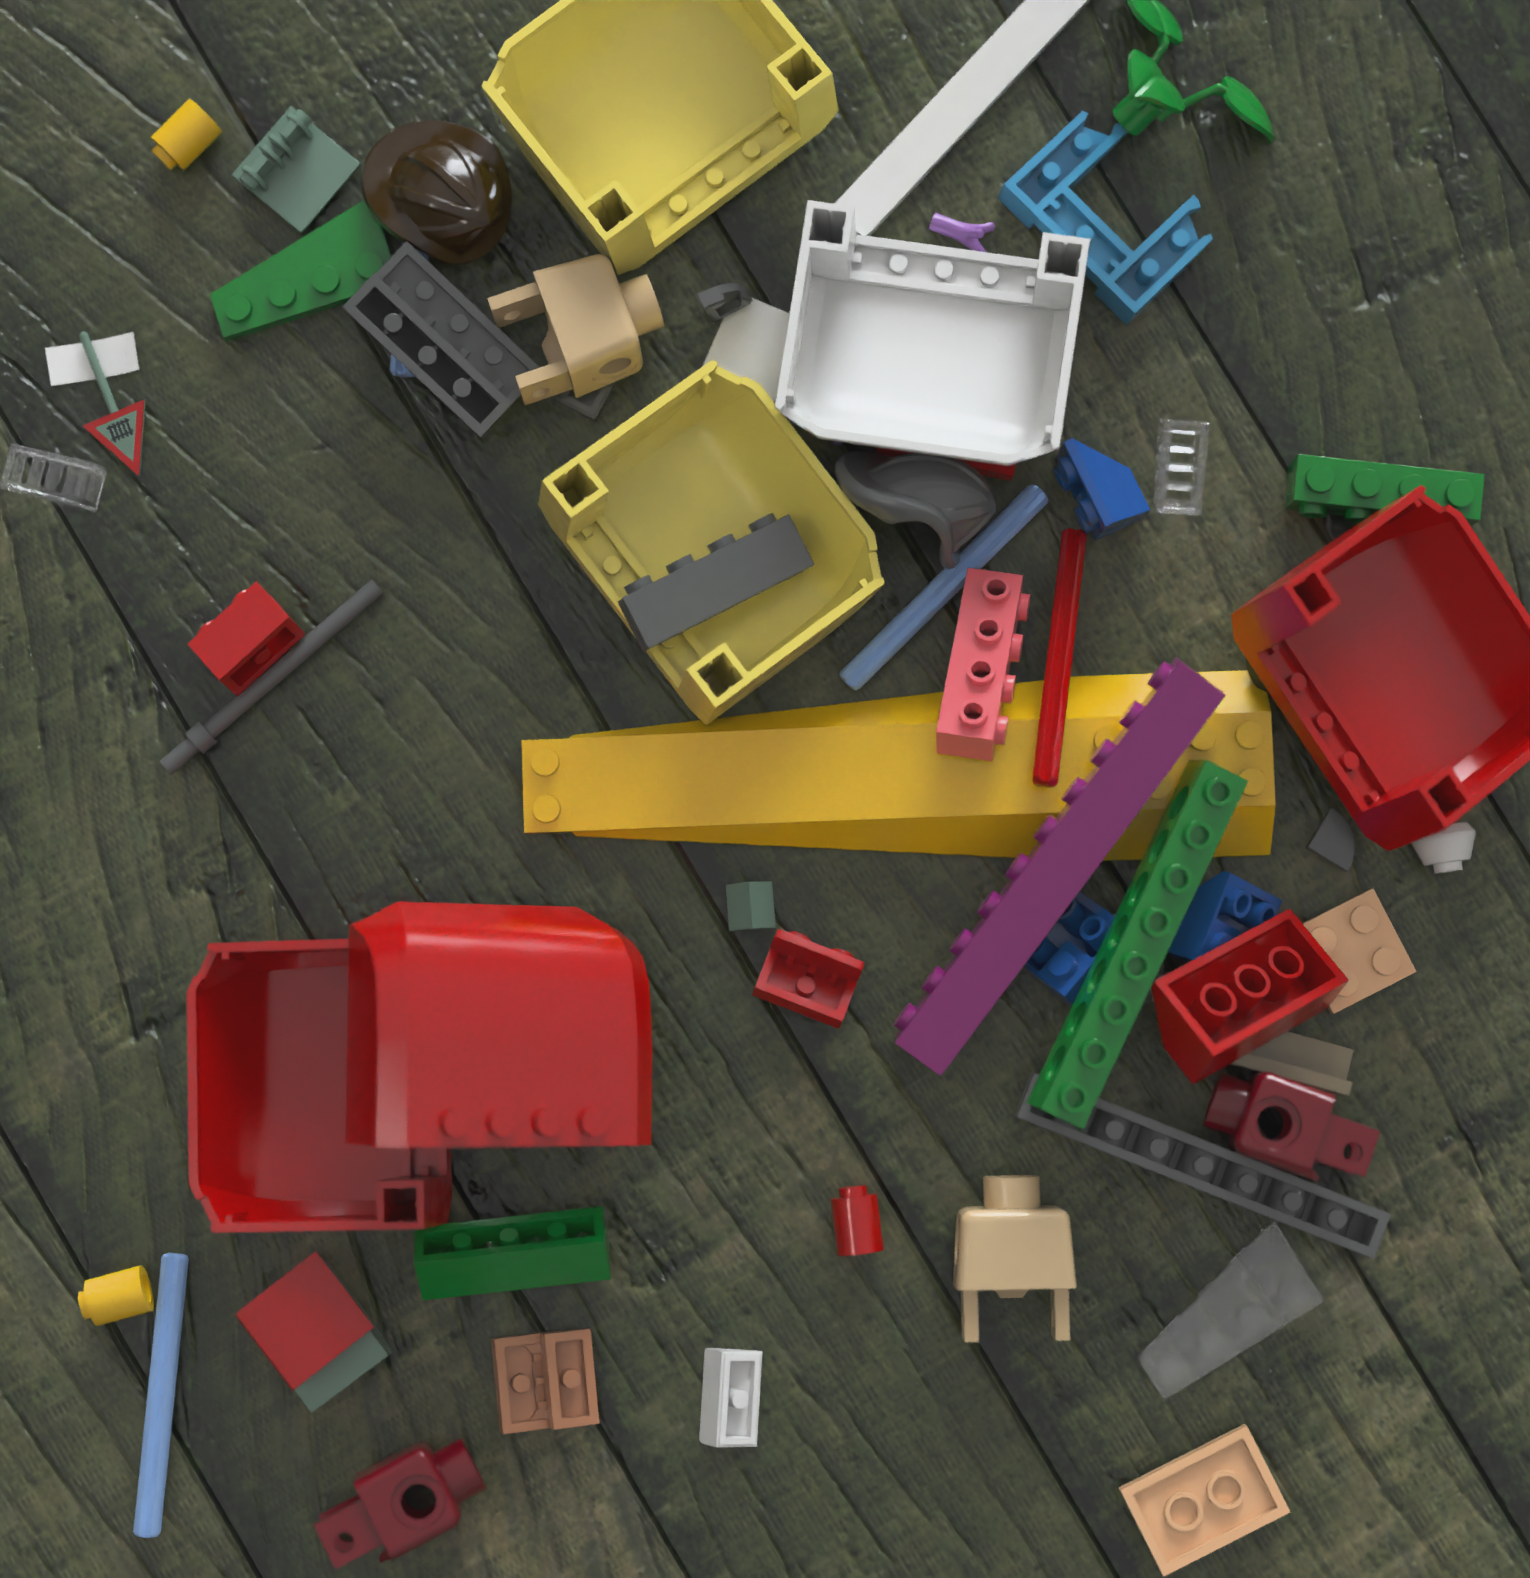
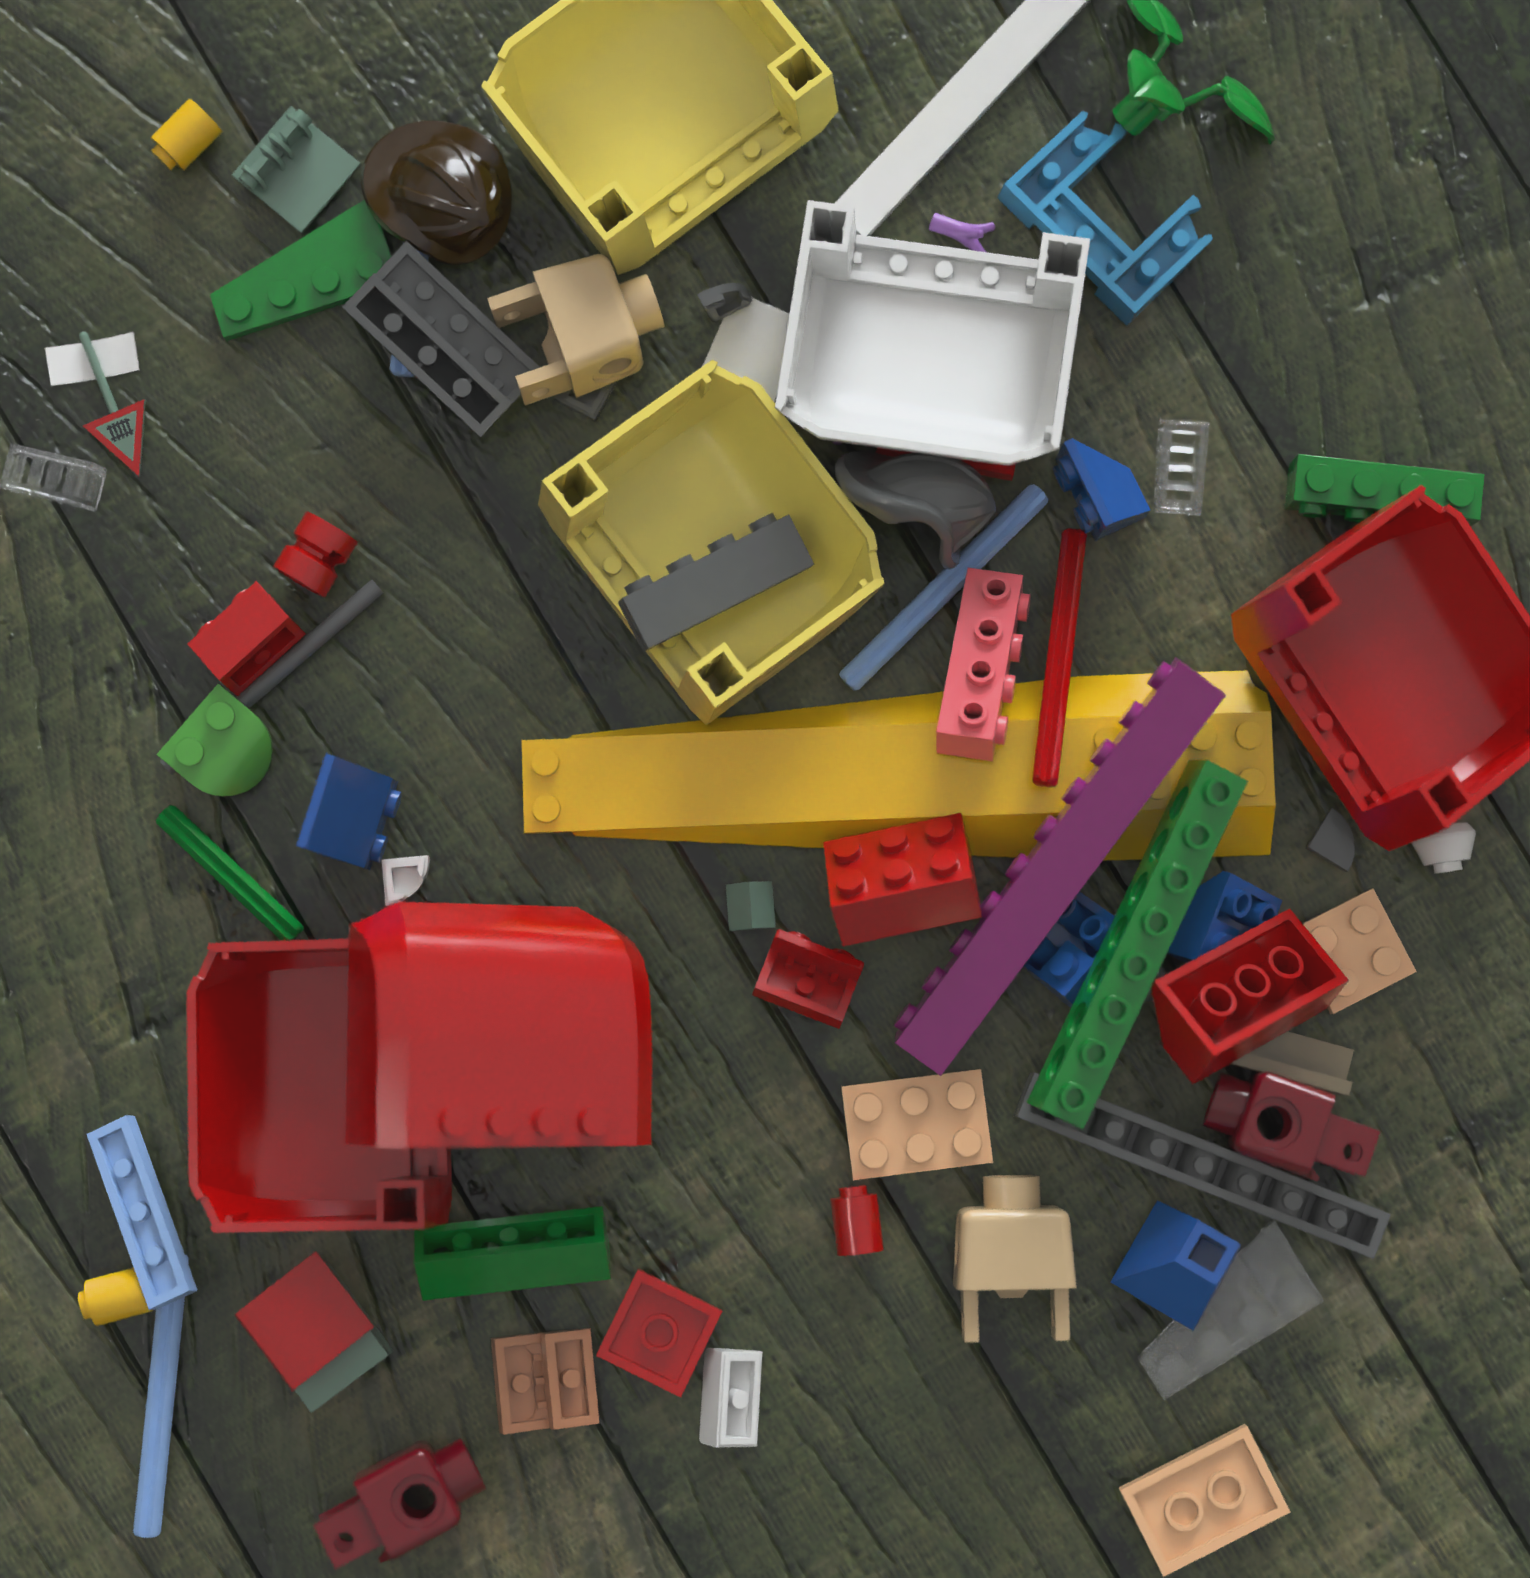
(141, 1212): none -> light blue plate
(220, 746): none -> bright green slope
(229, 874): none -> green axle
(315, 554): none -> red wheel
(349, 813): none -> blue slope
(404, 877): none -> white tile
(659, 1332): none -> red plate
(901, 879): none -> red brick
(917, 1124): none -> light nougat plate
(1176, 1264): none -> blue slope

